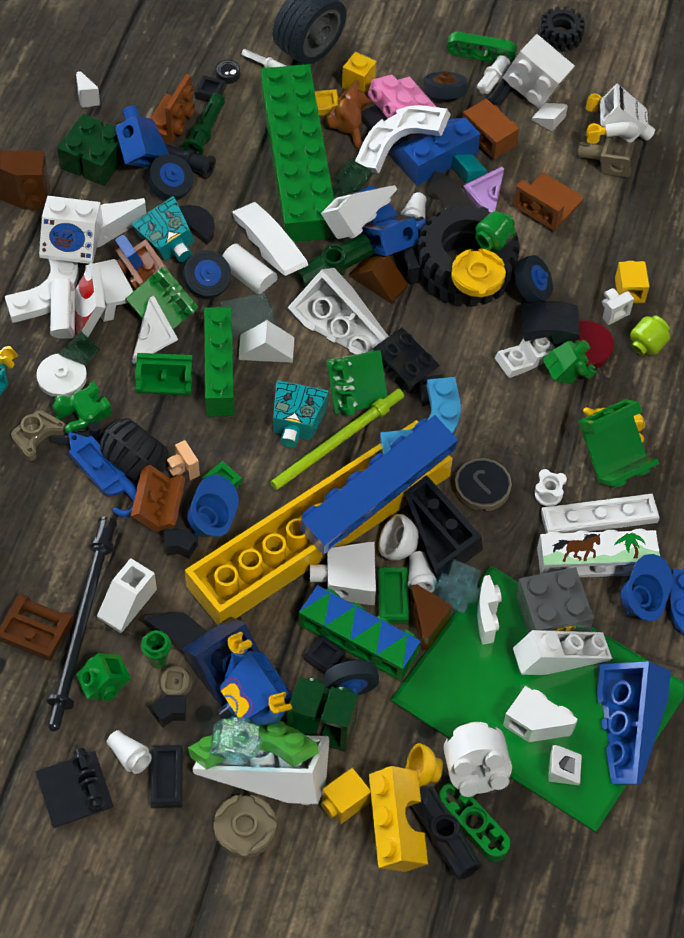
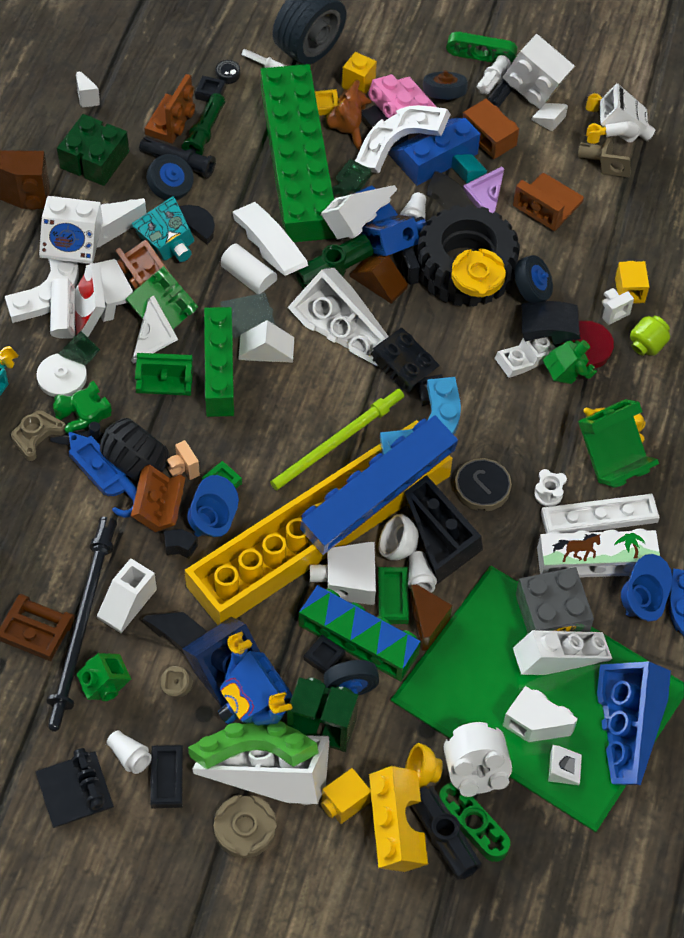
(129, 252): tile -> none
(139, 138): blue torso -> none
(156, 648): green cone -> none
(169, 709): black piece -> none
(206, 274): black wheel -> none
(235, 740): clear light blue brick -> none
(298, 411): teal torso -> none
(356, 381): green hinge -> none
(459, 585): clear light blue brick -> none
(487, 609): white slope -> none
(495, 231): green head -> none
(565, 19): black tyre -> none

